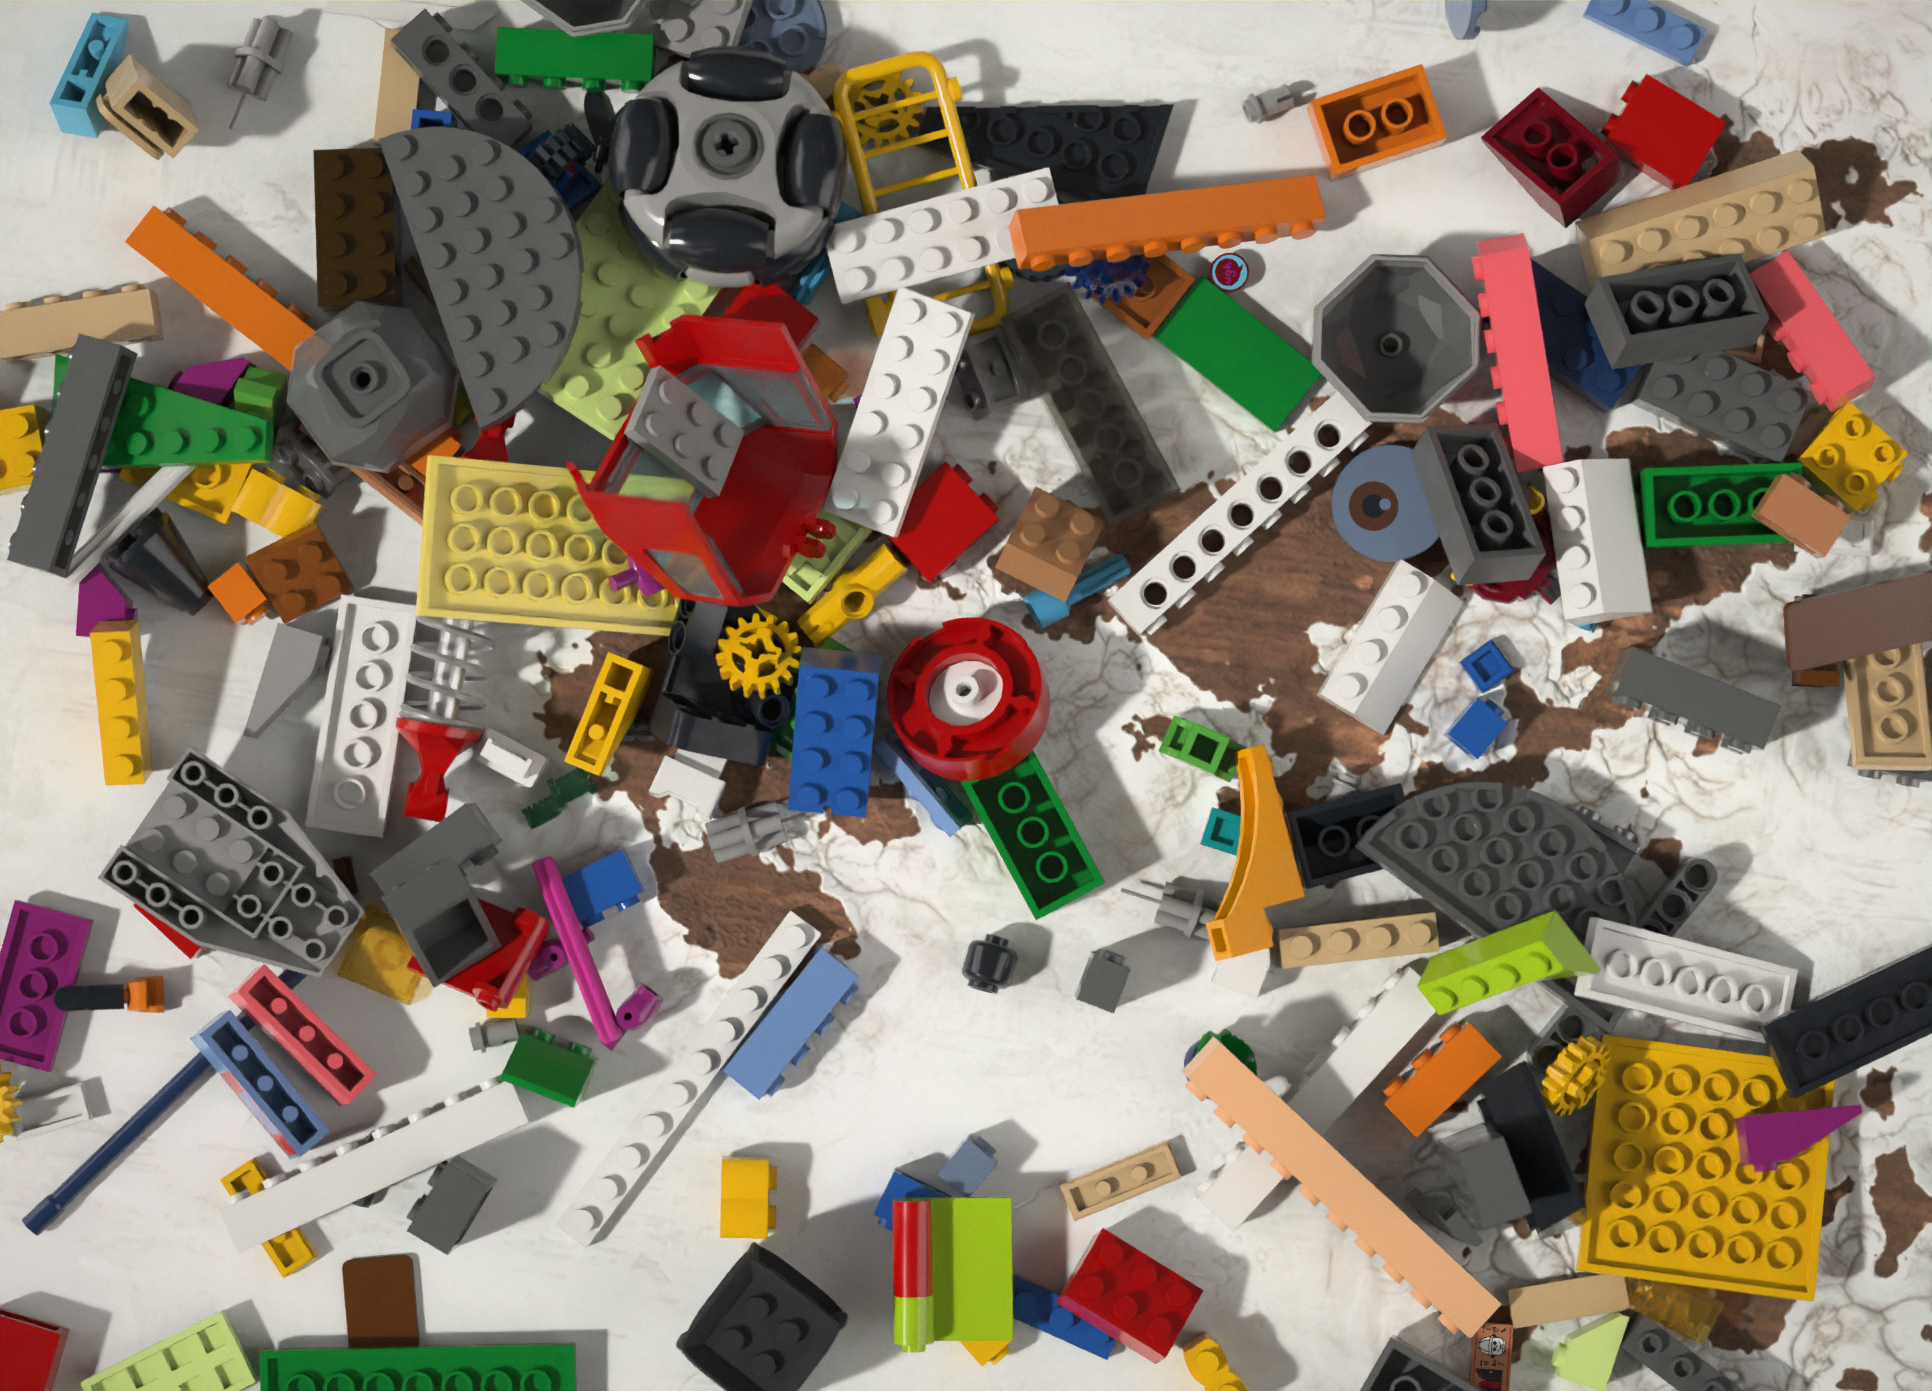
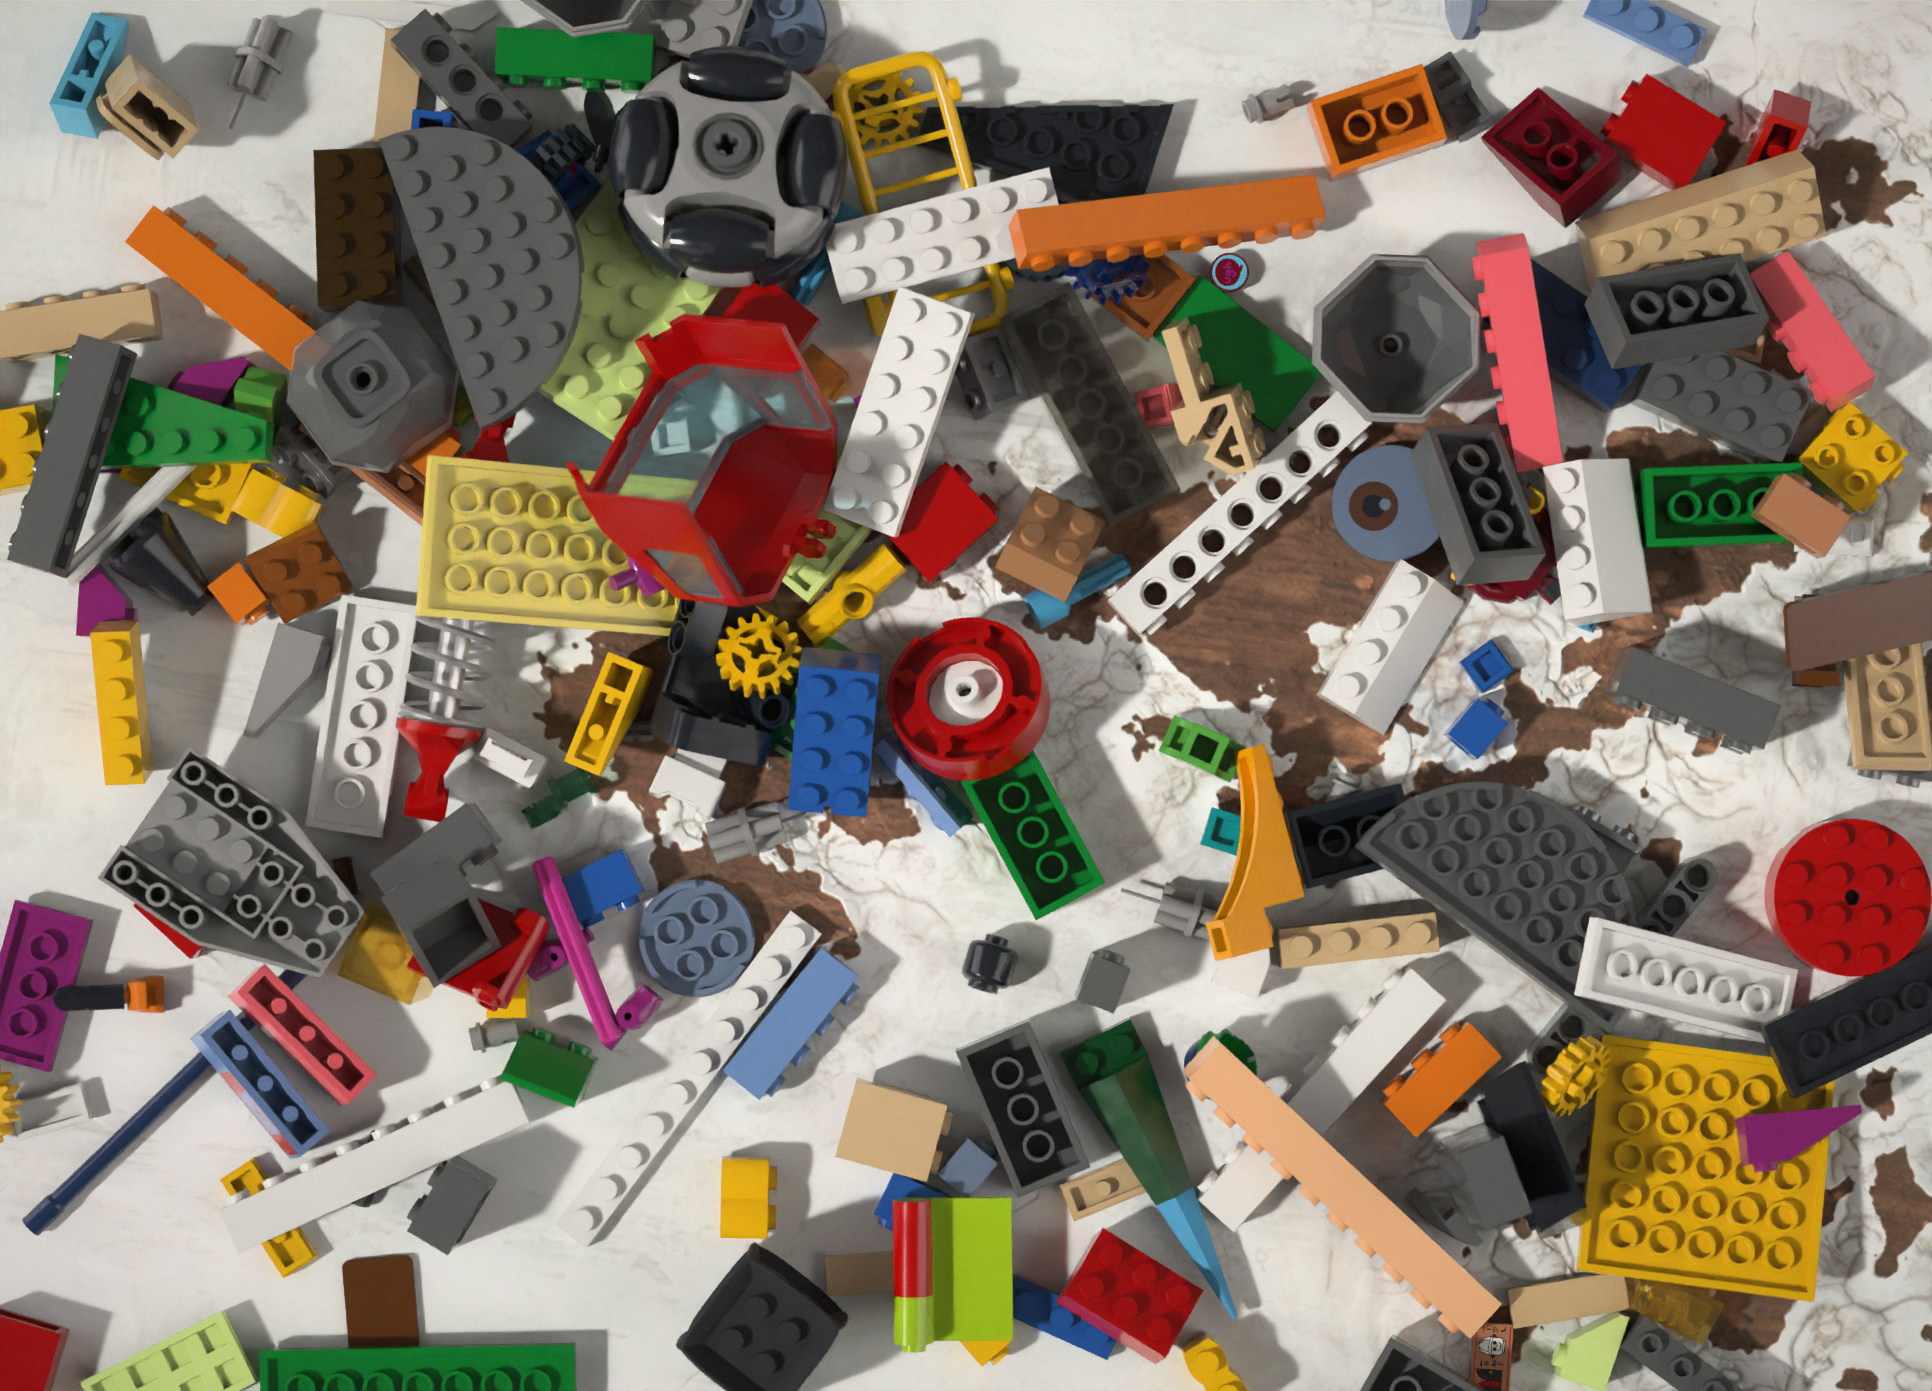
(684, 432): light grey plate -> none
(696, 938): none -> sand blue tile
(859, 1273): none -> tan tile
(894, 1130): none -> tan brick
(1022, 1108): none -> dark grey brick
(1126, 1099): none -> dark green plate
(1157, 403): none -> coral slope
(1237, 443): none -> tan piece
(1456, 98): none -> dark grey slope
(1505, 960): lime wedge -> none
(1779, 127): none -> red slope
(1885, 905): none -> red piece

